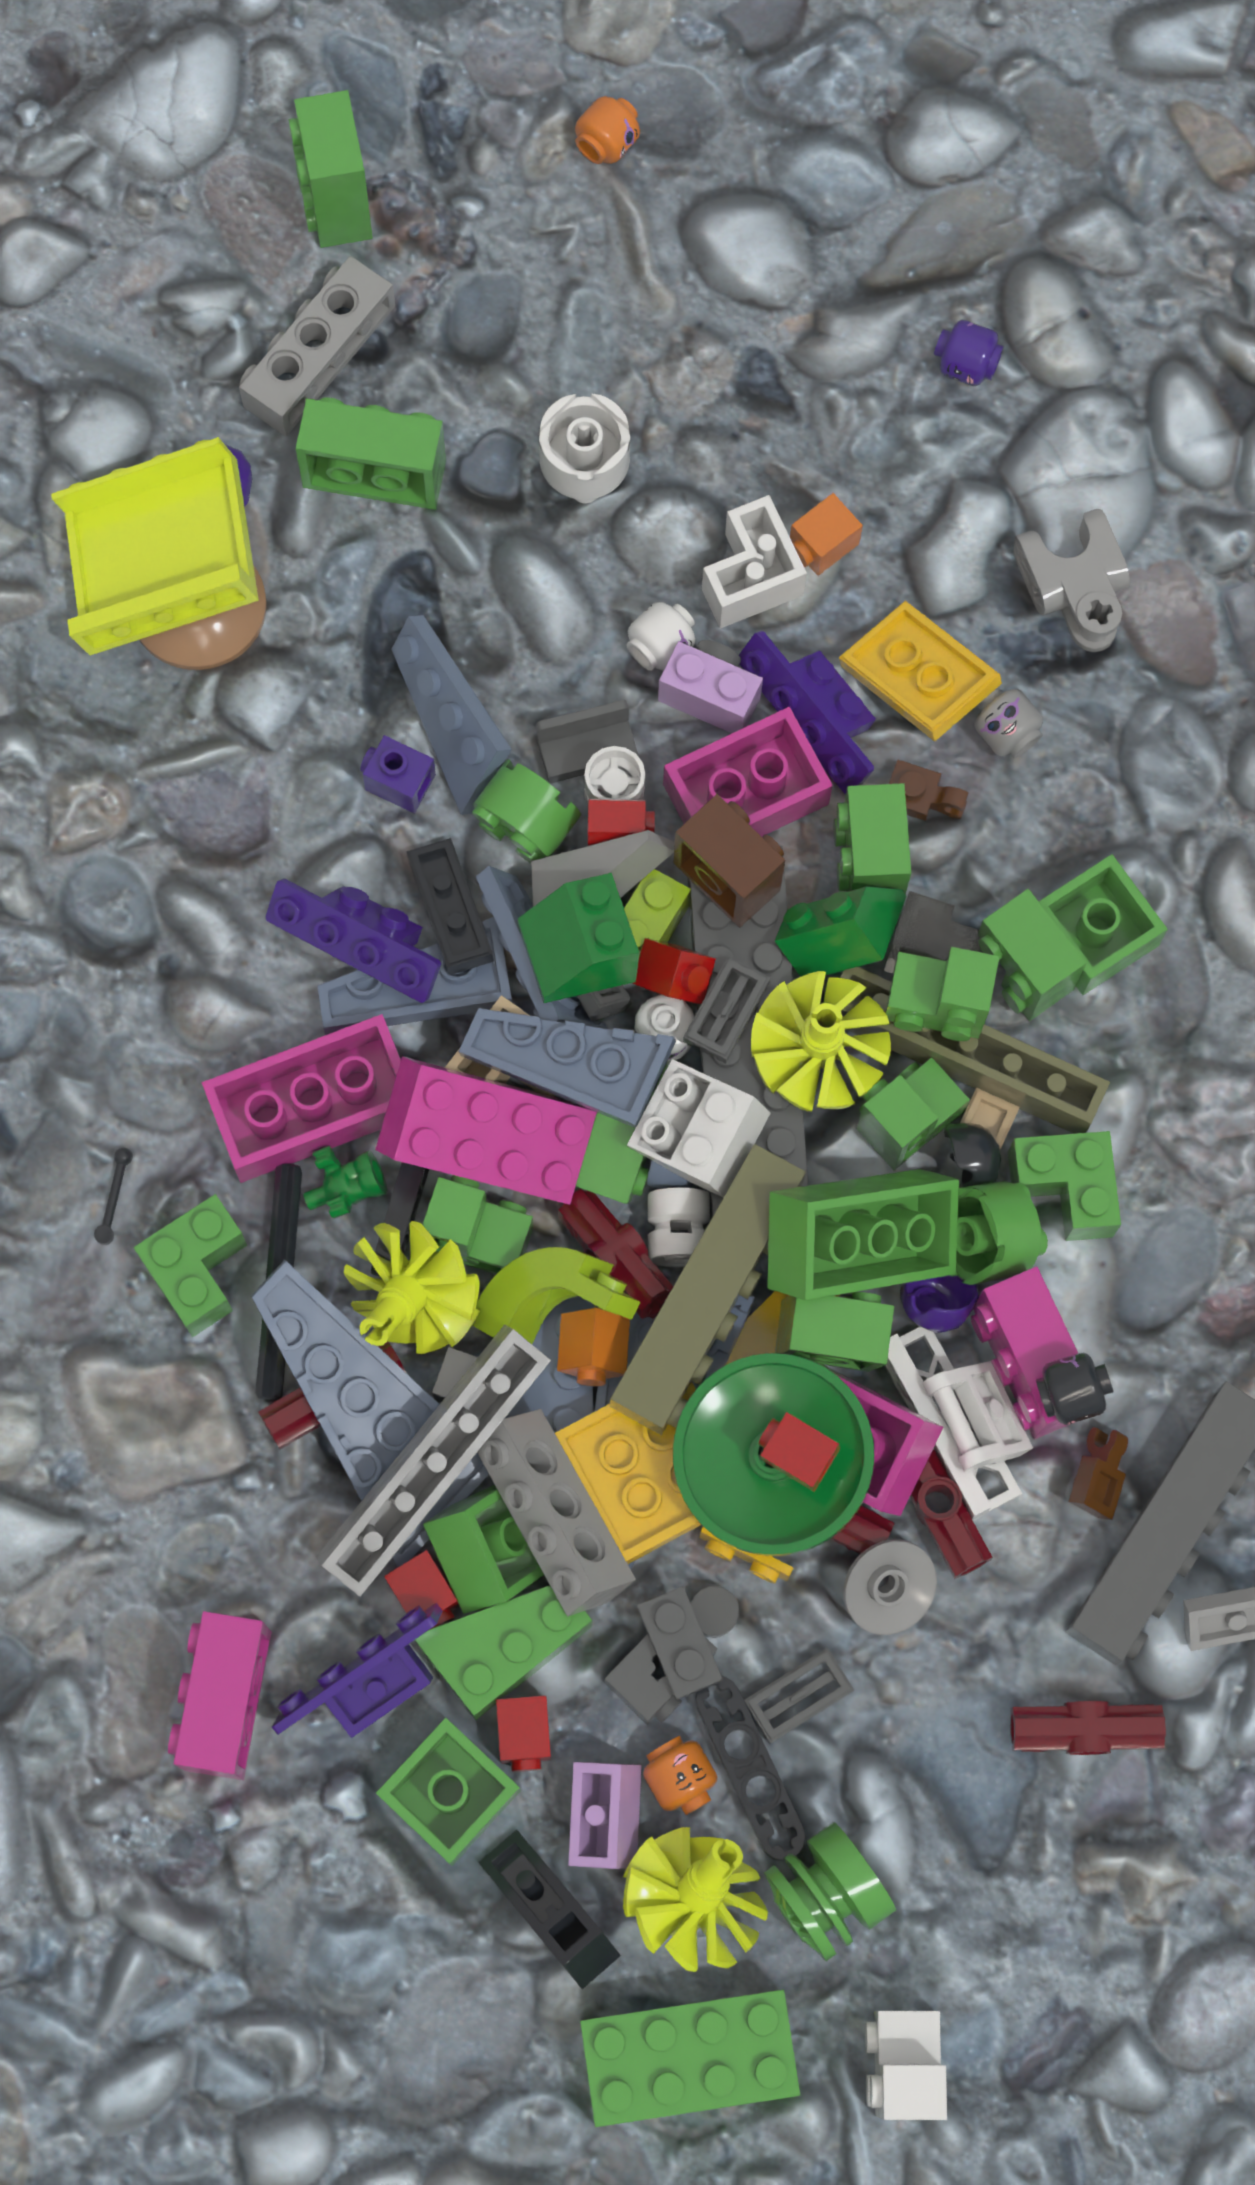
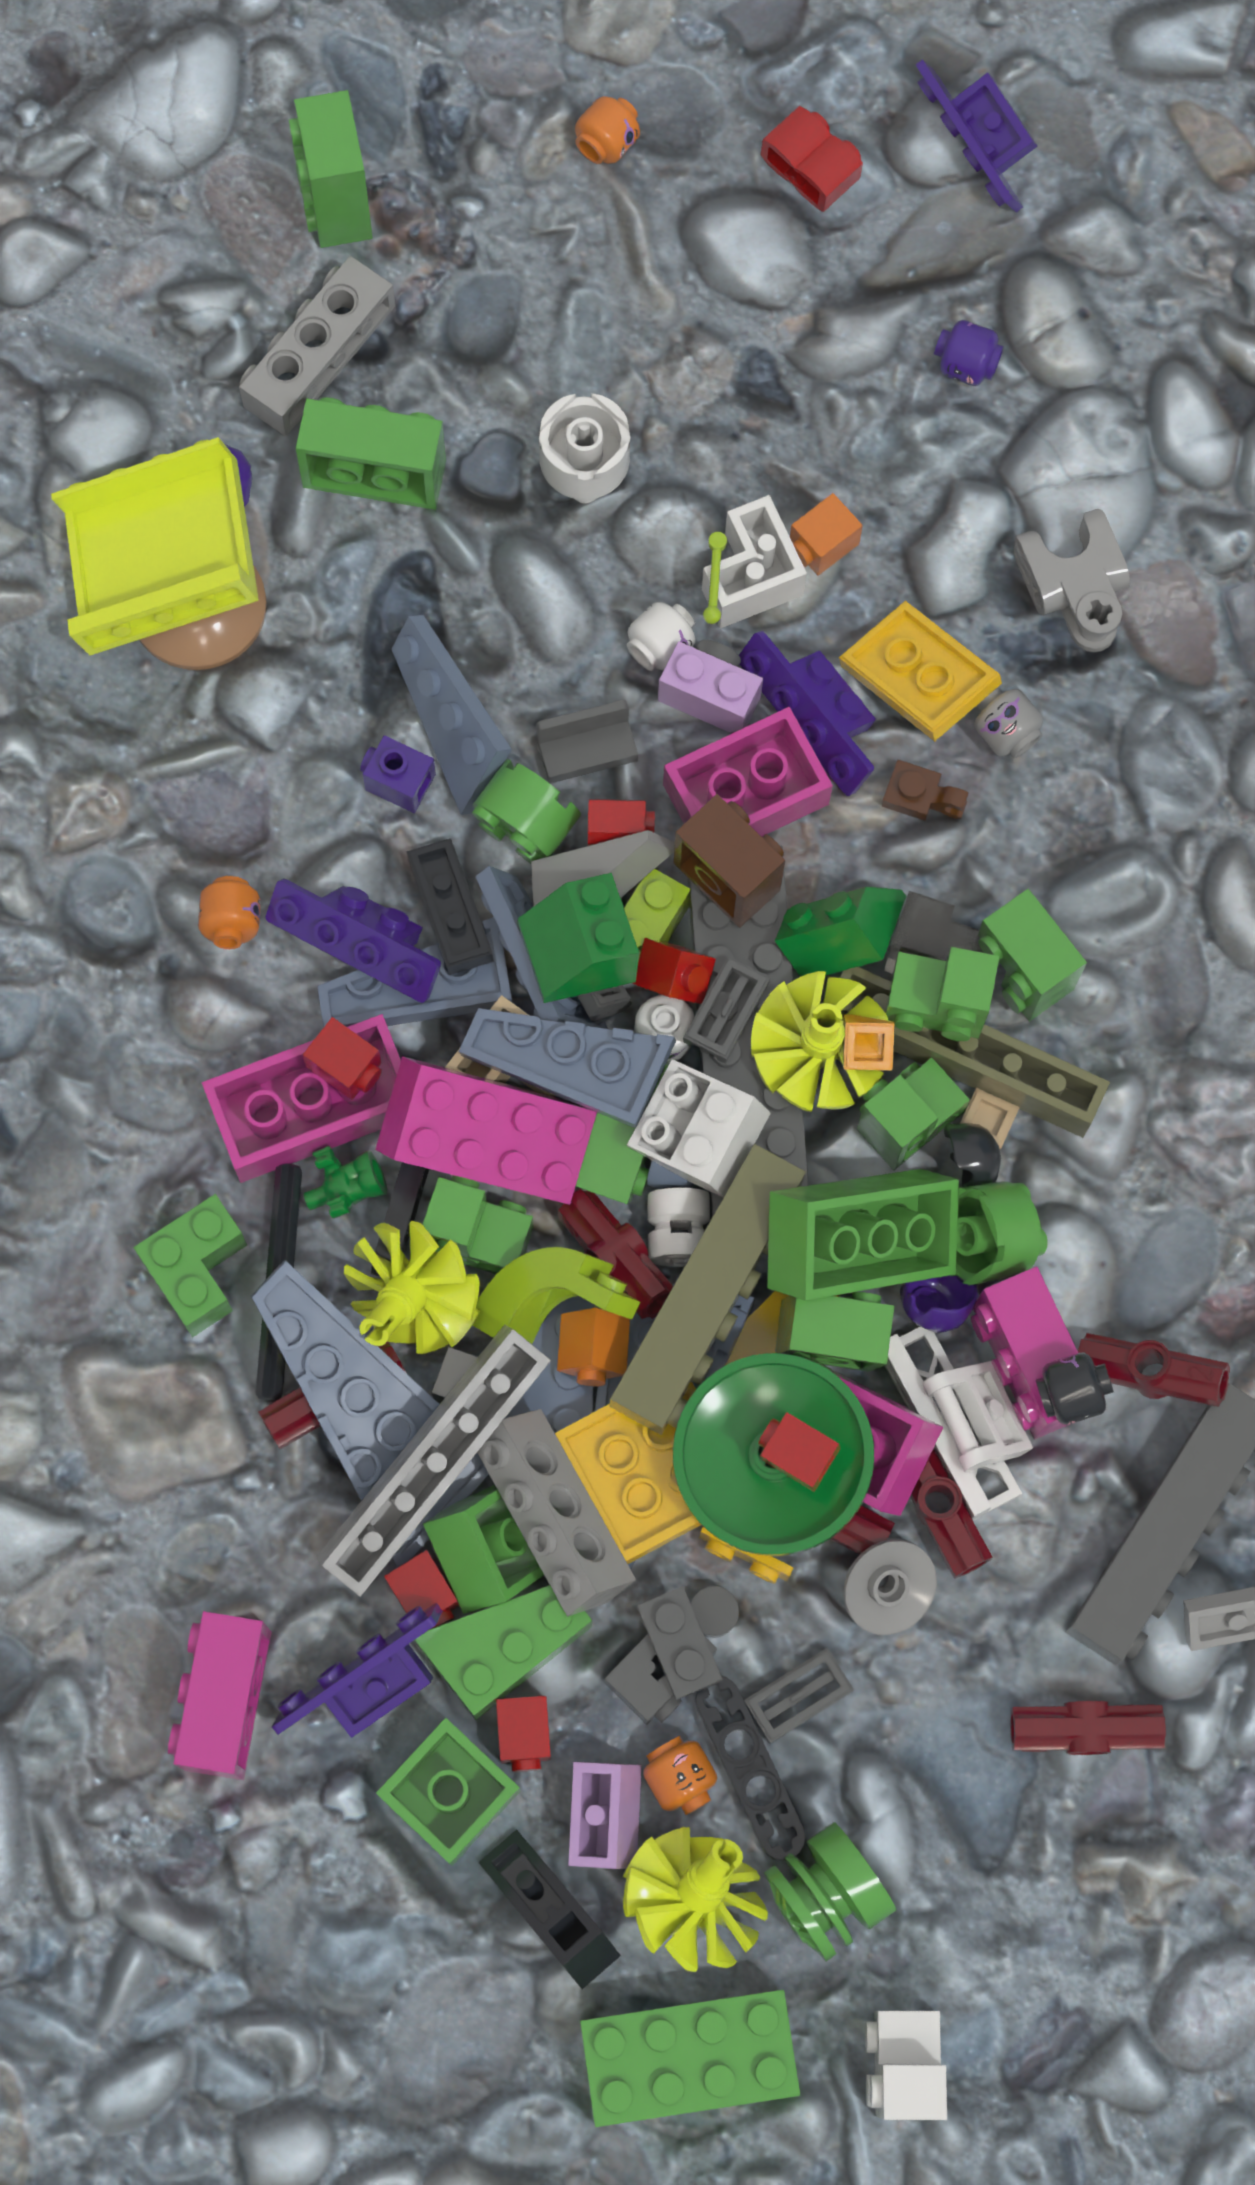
(104, 1234): black hinge -> none
(229, 912): none -> orange head
(343, 1059): none -> red brick
(614, 774): white wheel -> none
(717, 543): none -> lime hinge
(812, 158): none -> red brick
(867, 1043): none -> light orange slope
(873, 838): bright green brick -> none
(987, 125): none -> dark purple bracket
(1076, 1169): bright green brick -> none
(1098, 1478): reddish brown plate -> none
(1105, 921): bright green brick -> none
(1180, 1377): none -> dark red piece

